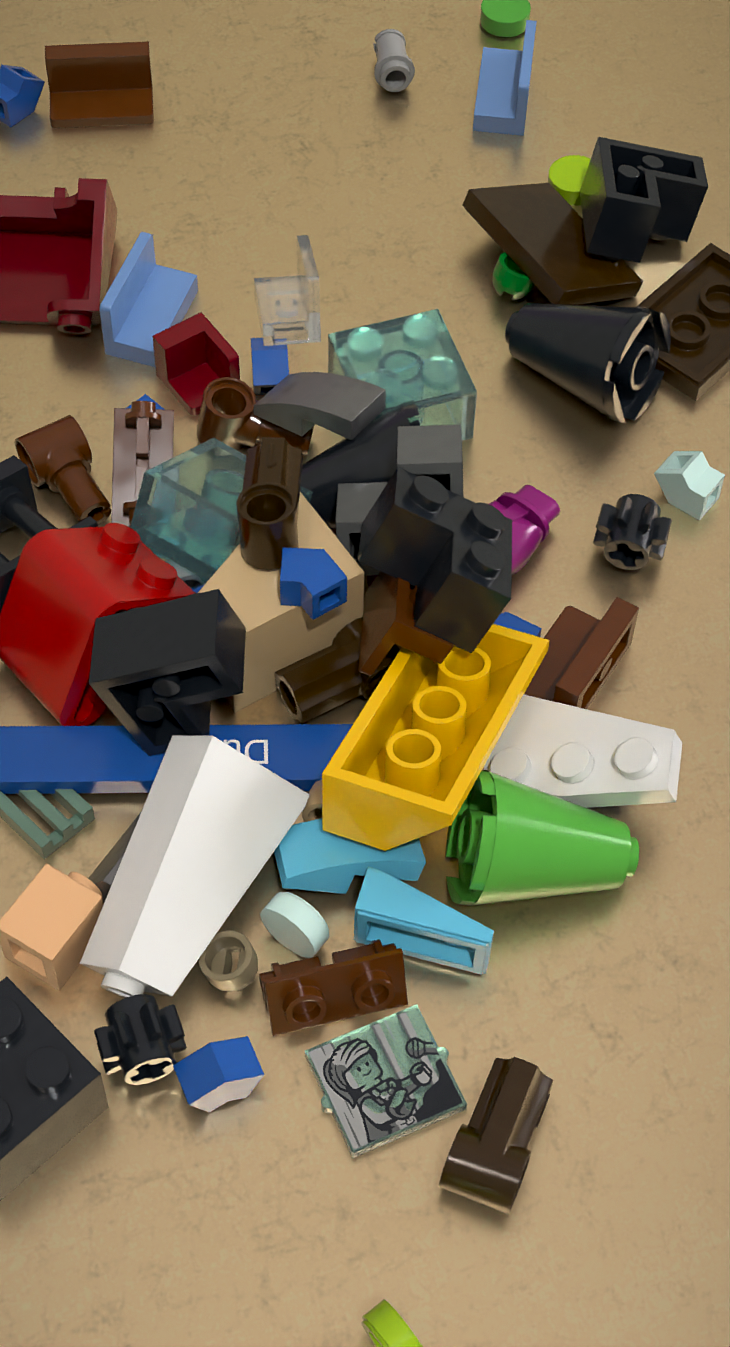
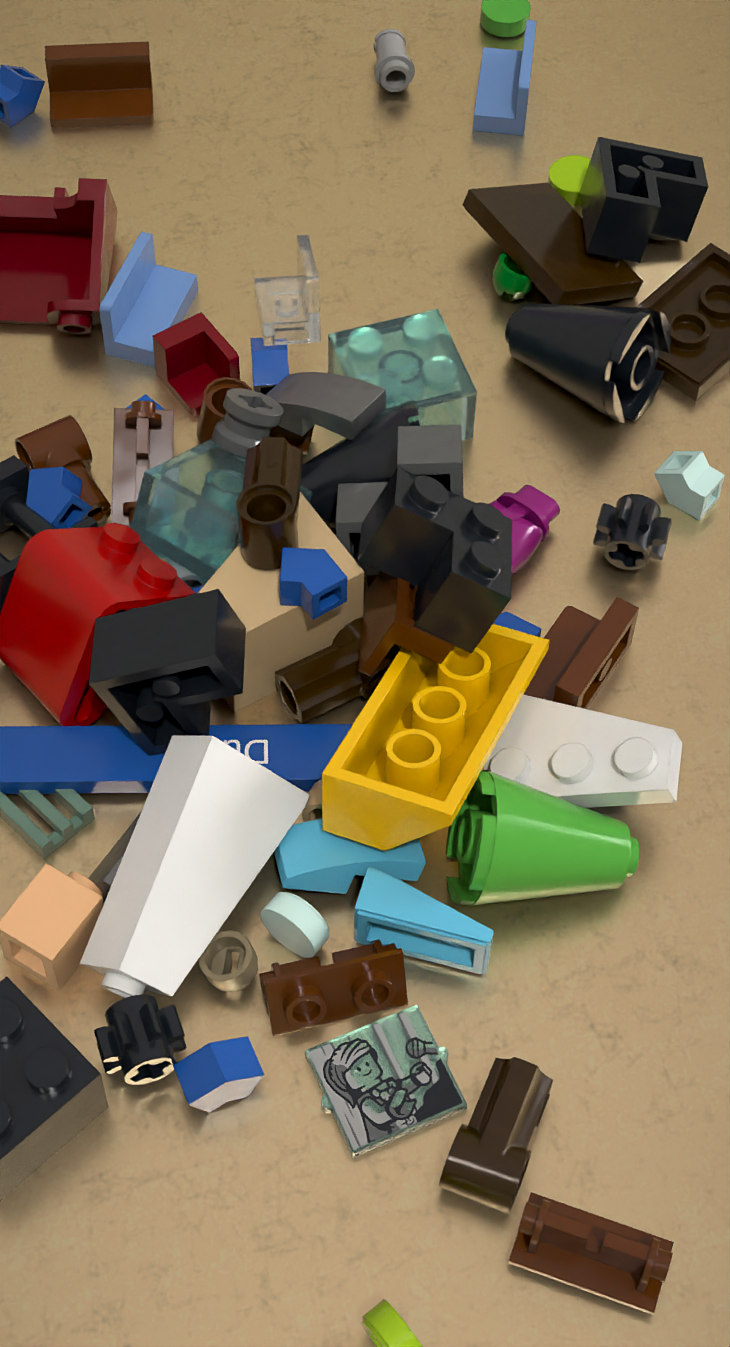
(56, 496): none -> blue piece
(246, 420): none -> dark grey wheel
(591, 1253): none -> reddish brown hinge

